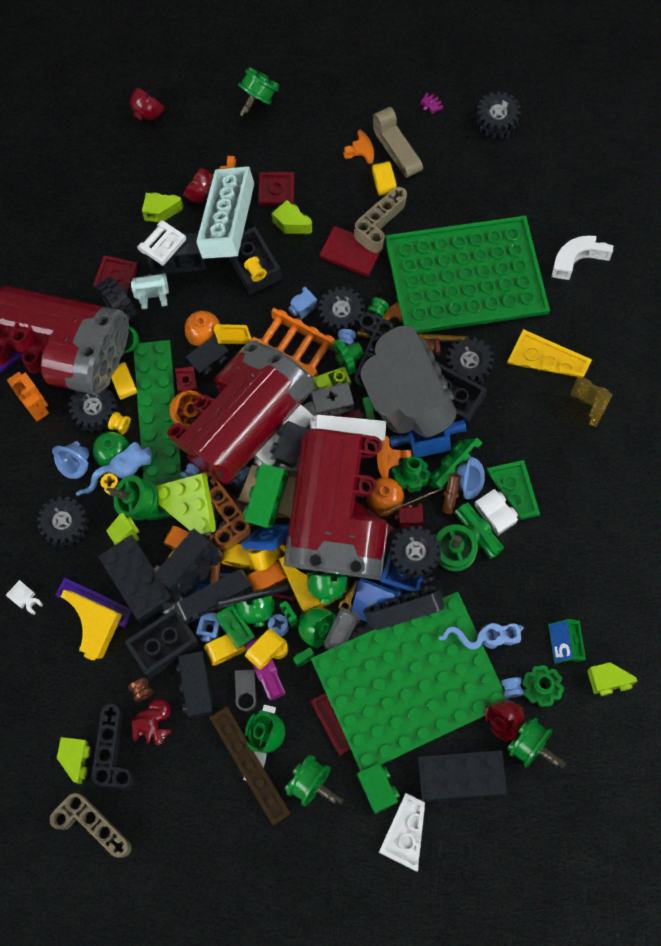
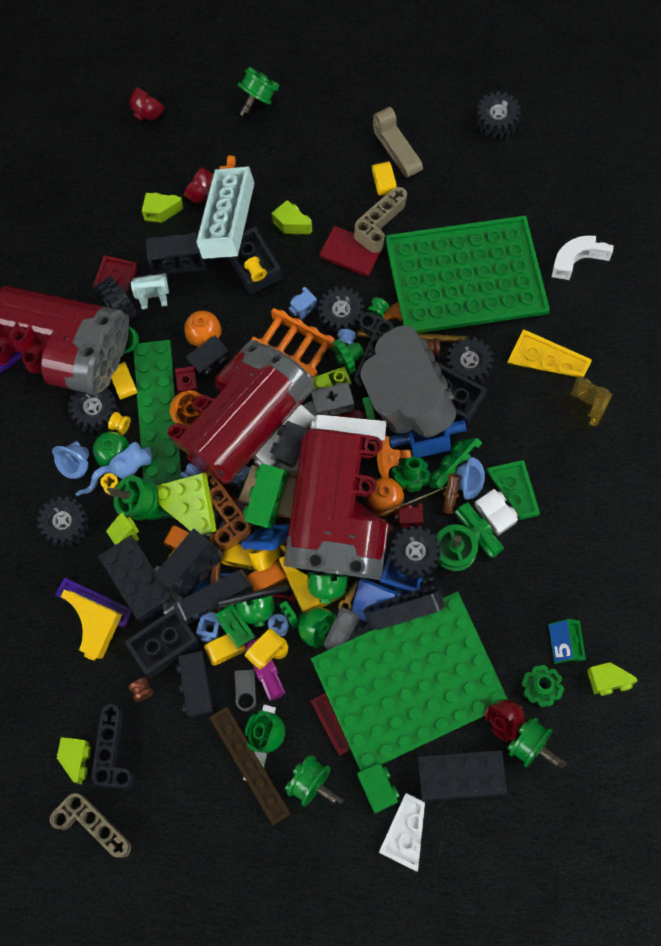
(23, 596): white plate -> none
(29, 395): orange piece -> none
(147, 722): dark red animal -> none
(166, 245): white plate -> none
(232, 334): yellow tile -> none
(275, 188): dark red tile -> none
(303, 657): green tile -> none
(360, 147): orange piece -> none
(431, 103): magenta piece -> none
(489, 635): medium blue animal -> none
(512, 687): medium blue wheel -> none

